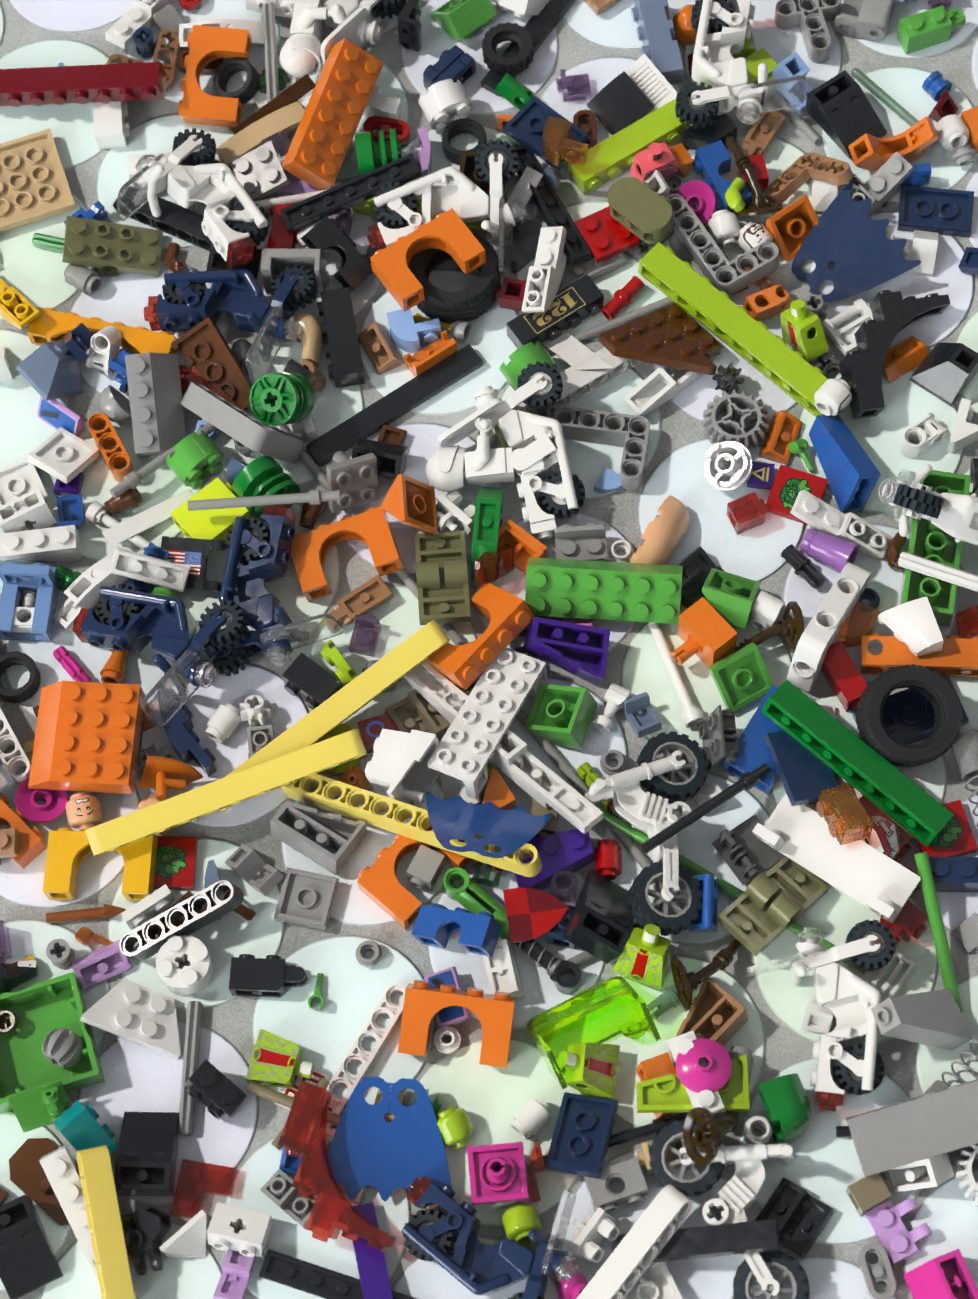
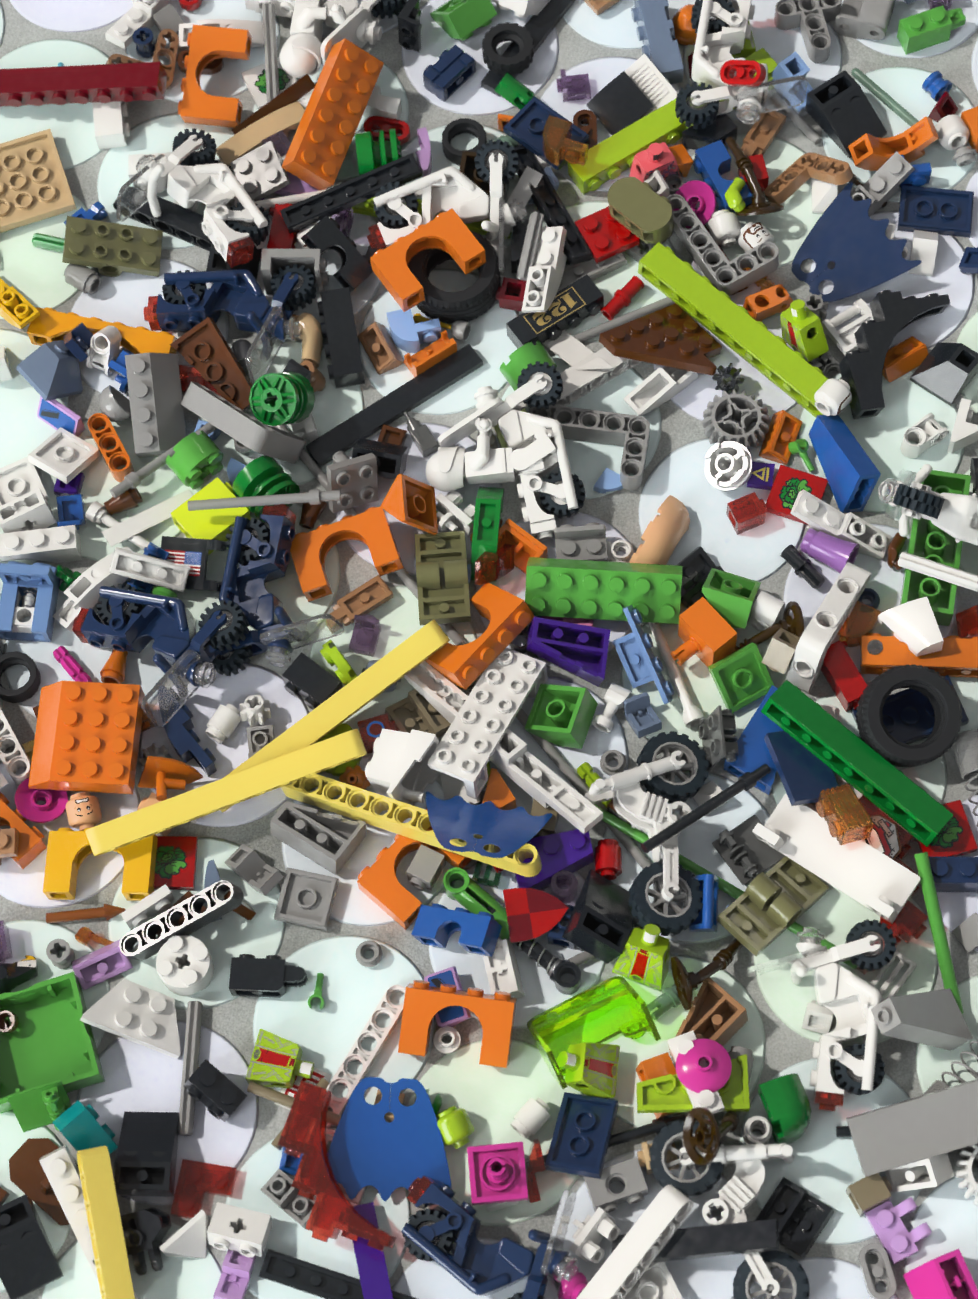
(62, 1047): light grey piece -> none
(172, 261): reddish brown arm -> none
(227, 70): black tyre -> none
(421, 436): none -> dark grey piece
(445, 103): white brick -> none
(519, 1220): lime head -> none
(530, 245): none -> light grey axle
(638, 657): none -> medium blue bracket
(744, 73): none -> red plate
(781, 651): none -> brick
(792, 226): orange slope -> none

